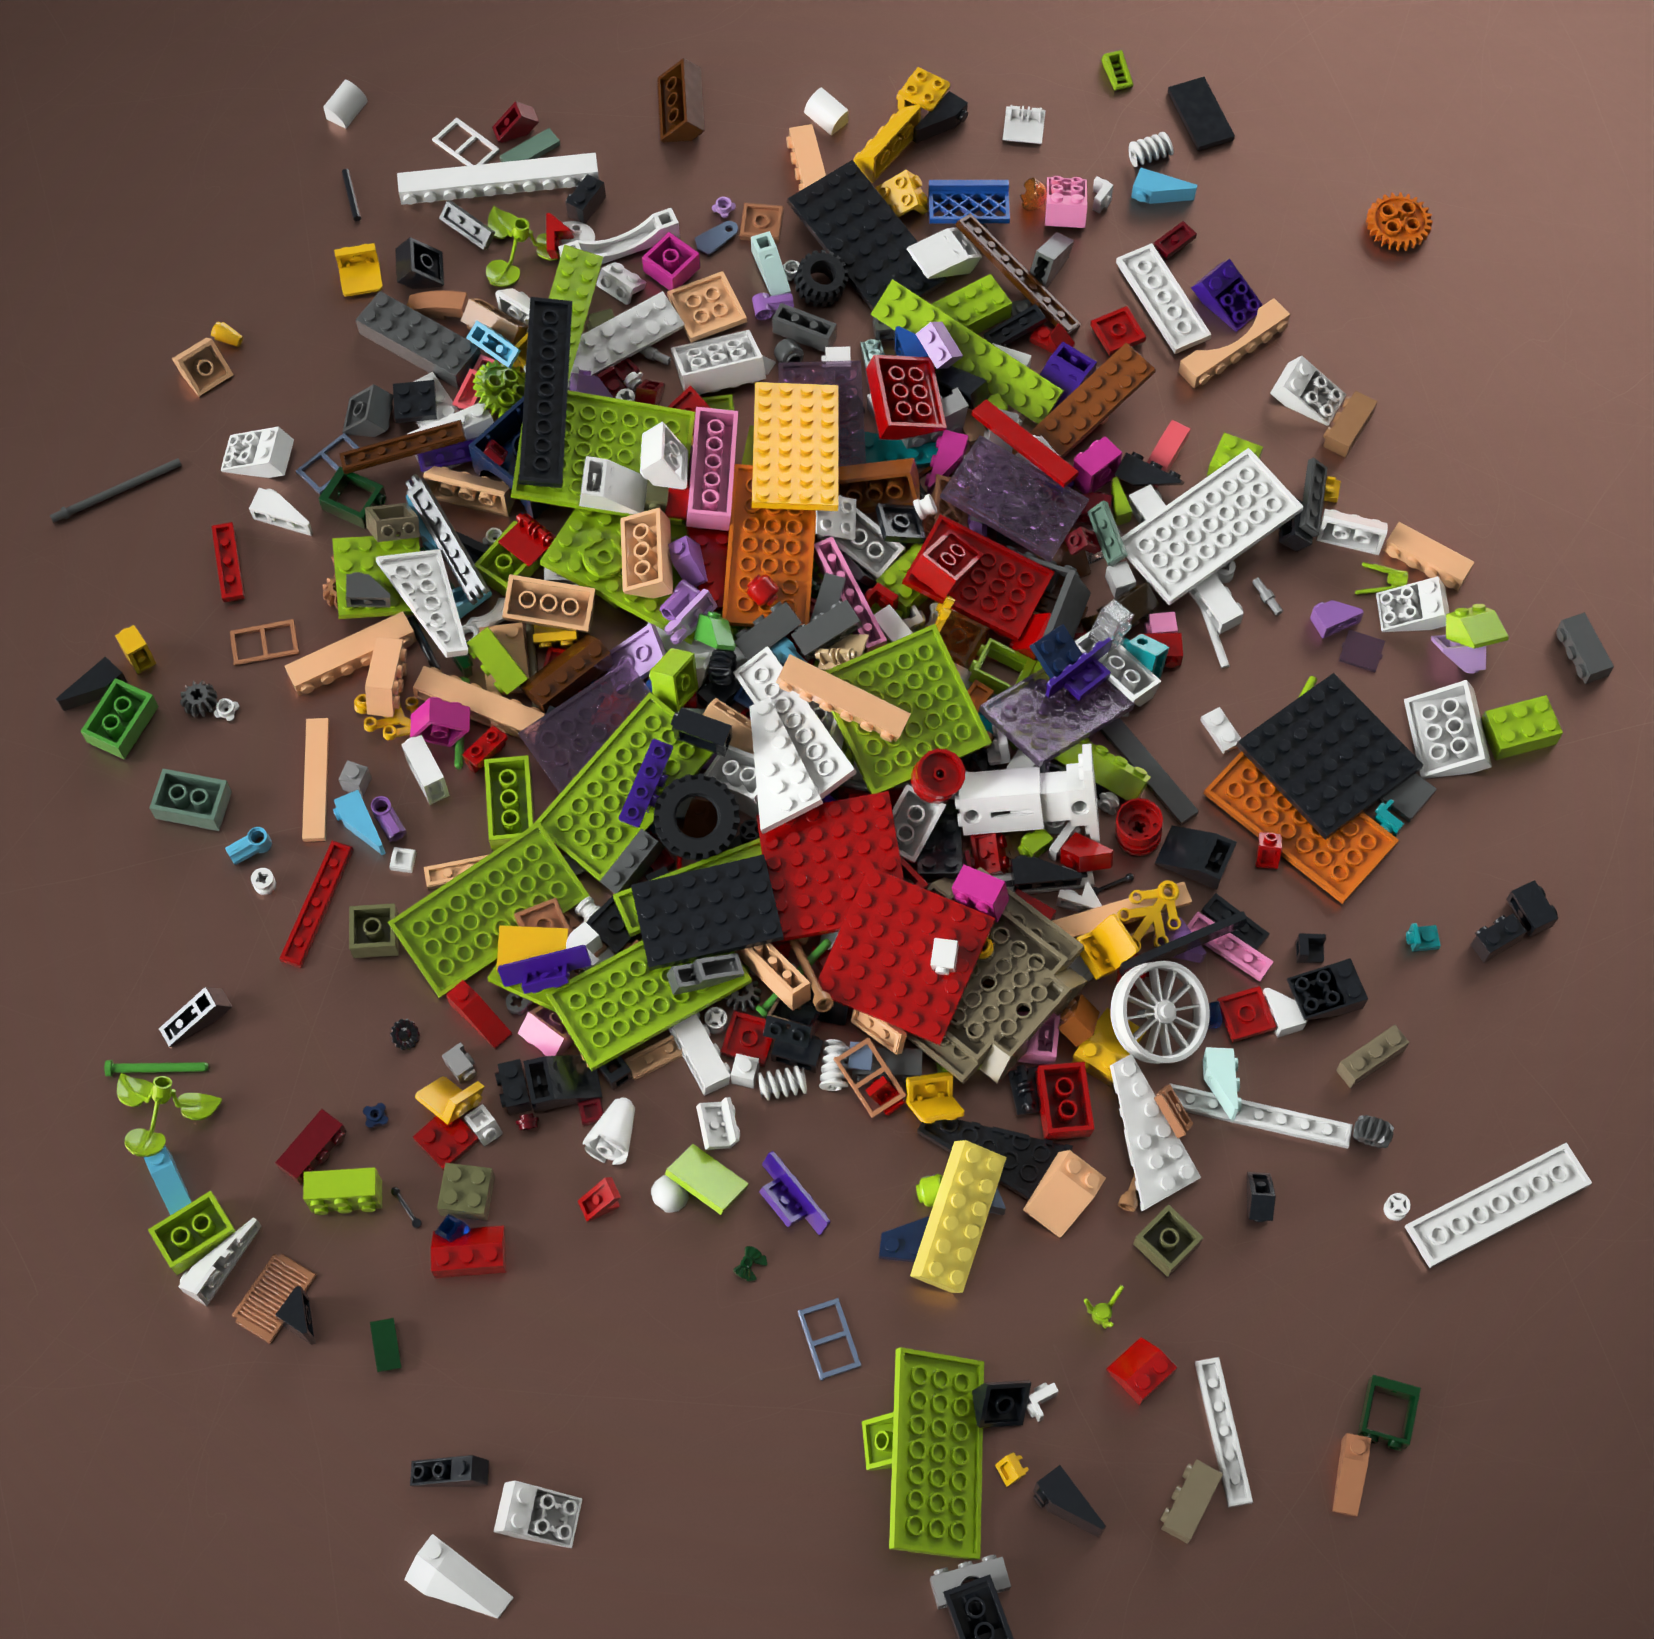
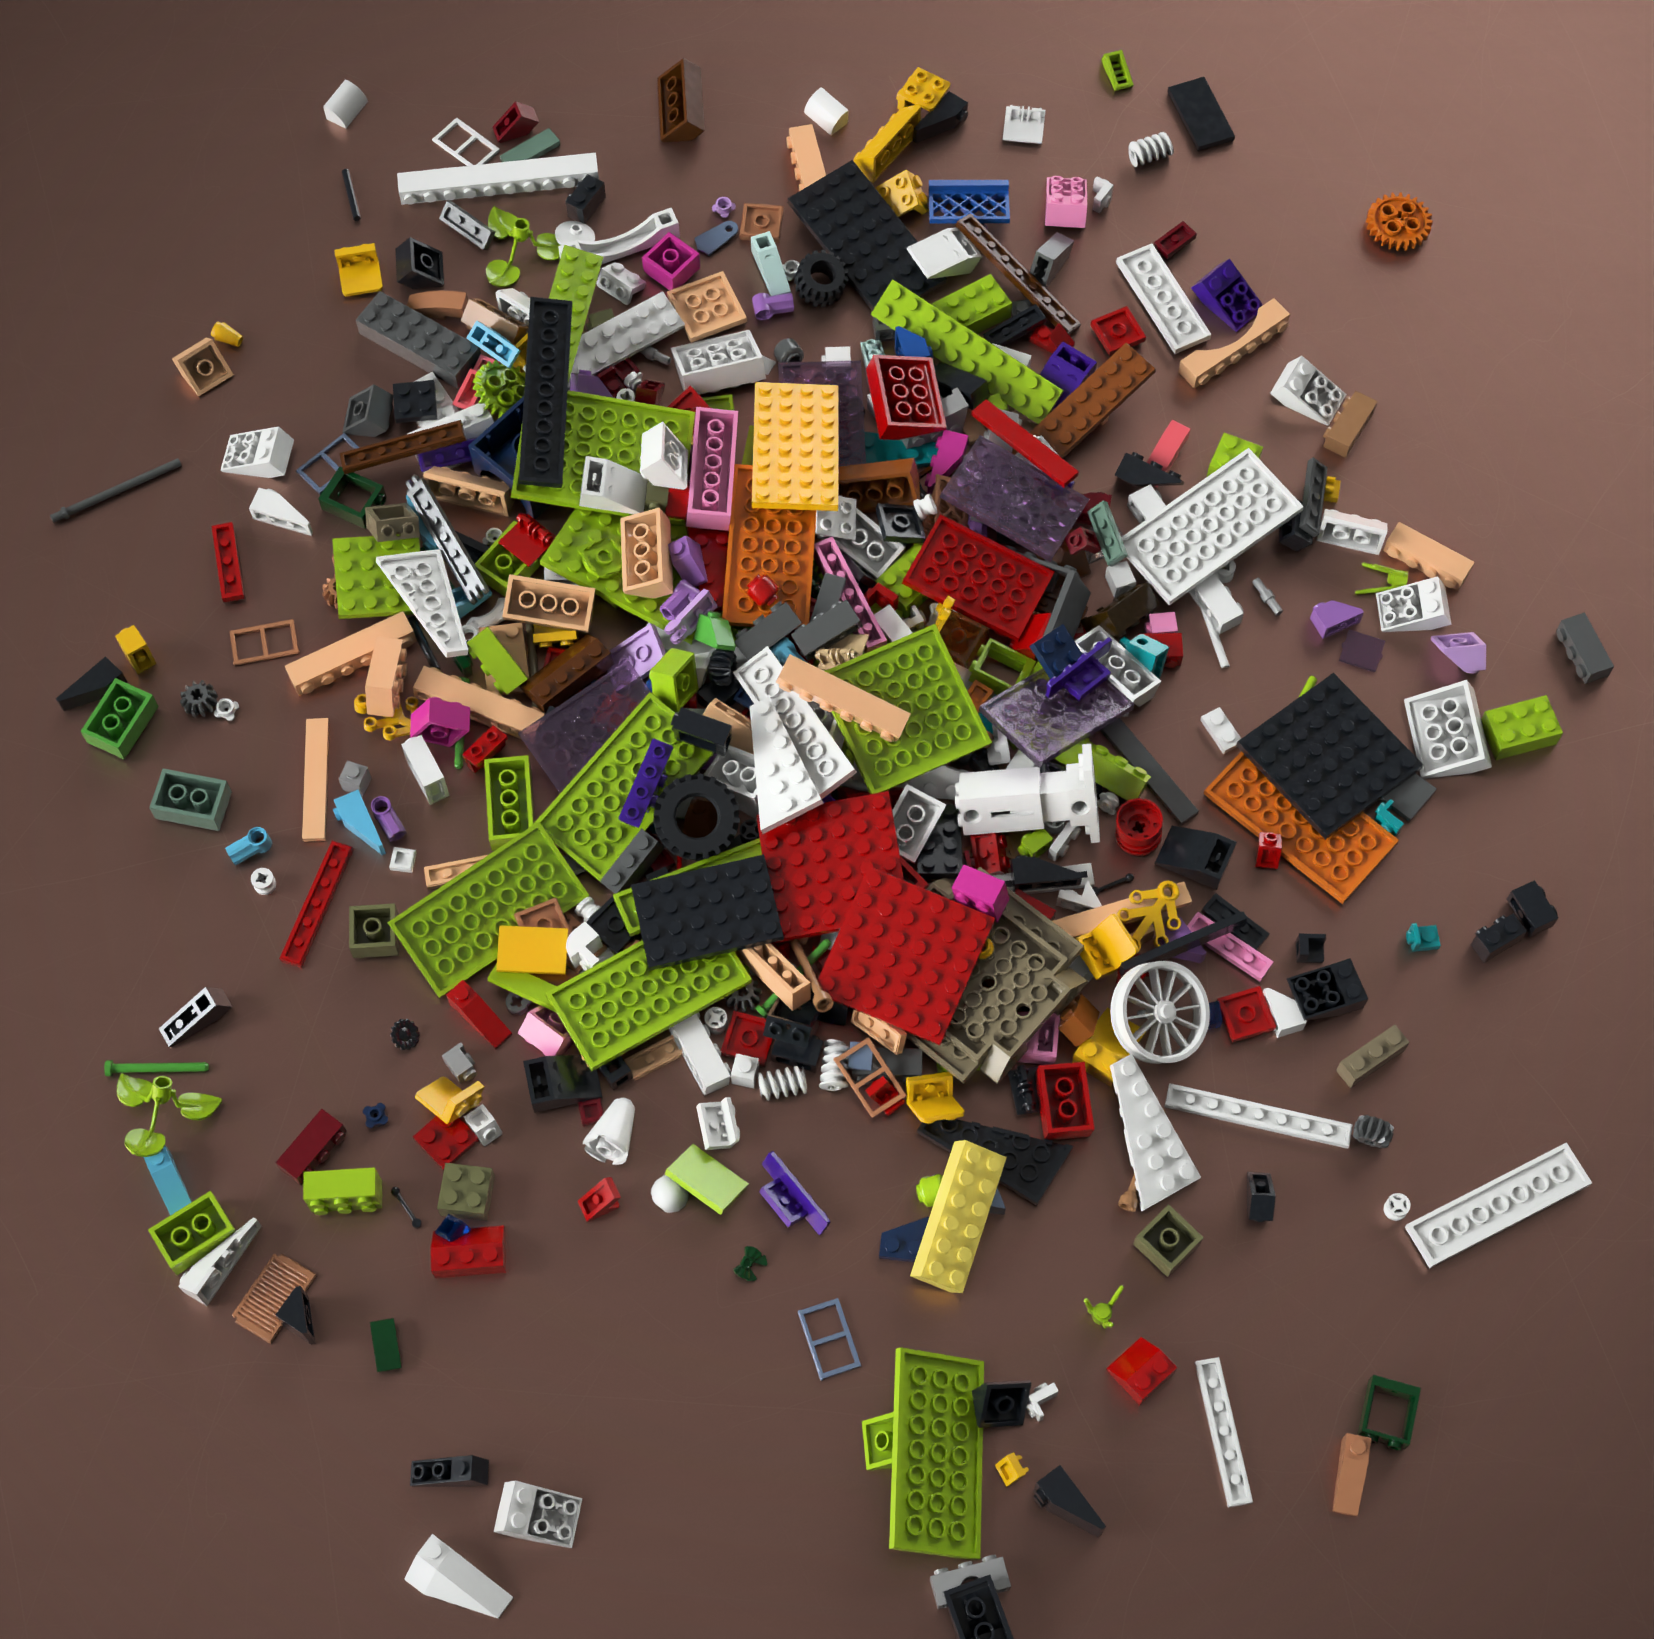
(365, 591): dark grey slope -> none
(495, 452): dark red tile -> none
(514, 1086): black brick -> none
(527, 1122): dark red plate -> none
(545, 970): dark purple bracket -> none
(555, 233): red slope -> none
(704, 973): dark grey slope -> none
(804, 327): dark grey brick -> none
(929, 768): red wheel -> none
(939, 345): lavender brick -> none
(944, 956): white brick -> none
(946, 563): red slope -> none
(1034, 195): clear orange hair -> none
(1064, 1192): light nougat slope -> none
(1085, 854): red slope -> none
(1097, 465): dark pink brick -> none
(1113, 623): clear brick -> none
(1121, 508): lime slope -> none
(1160, 188): medium azure slope -> none
(1173, 1111): nougat plate -> none
(1190, 1500): dark tan brick -> none
(1220, 1076): light aqua slope -> none
(1475, 626): lime slope -> none

